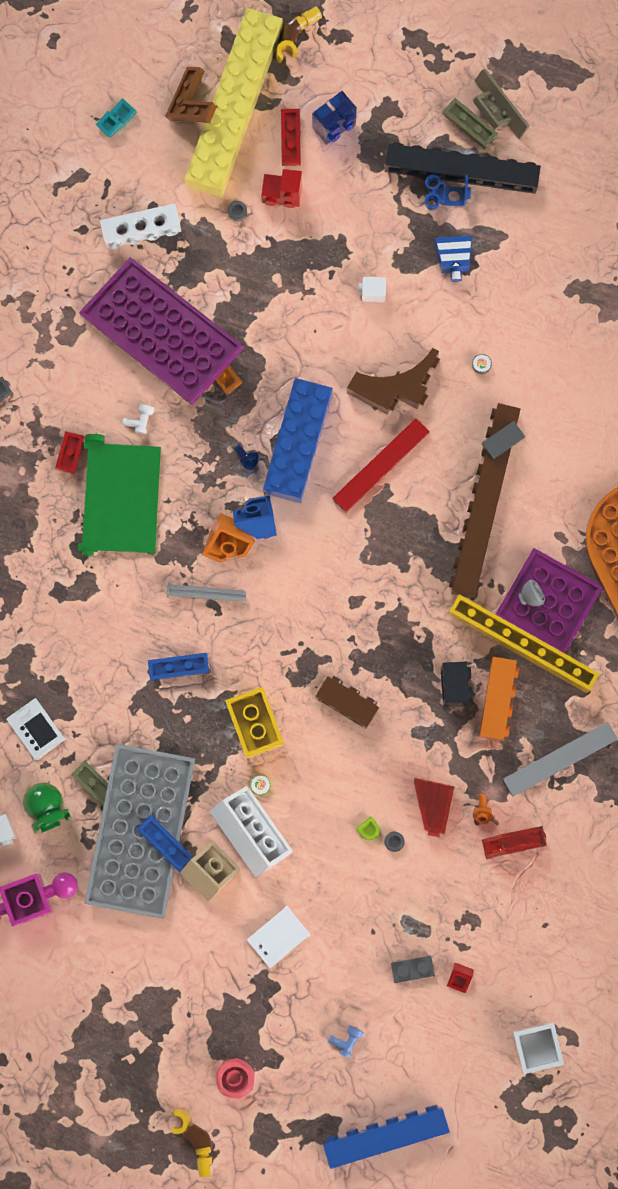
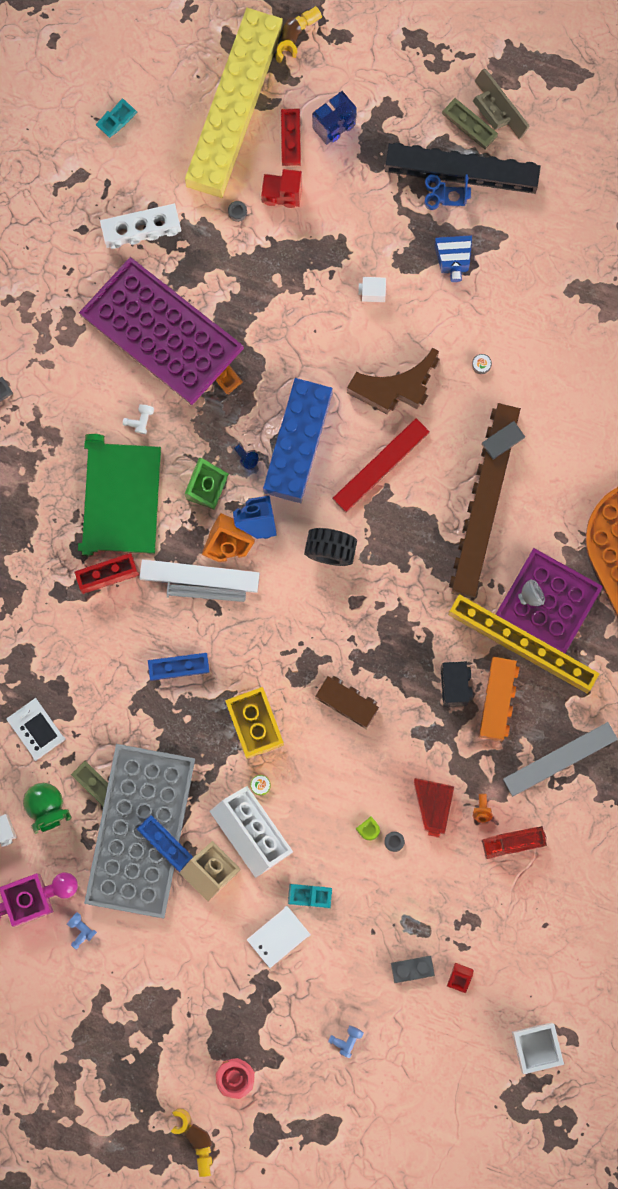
(70, 452): red plate -> none
(86, 932): none -> medium blue piece
(106, 573): none -> red brick
(182, 106): dark orange plate -> none
(199, 576): none -> white tile
(206, 484): none -> bright green slope
(309, 896): none -> teal slope
(330, 546): none -> black tyre
(385, 1137): blue brick -> none

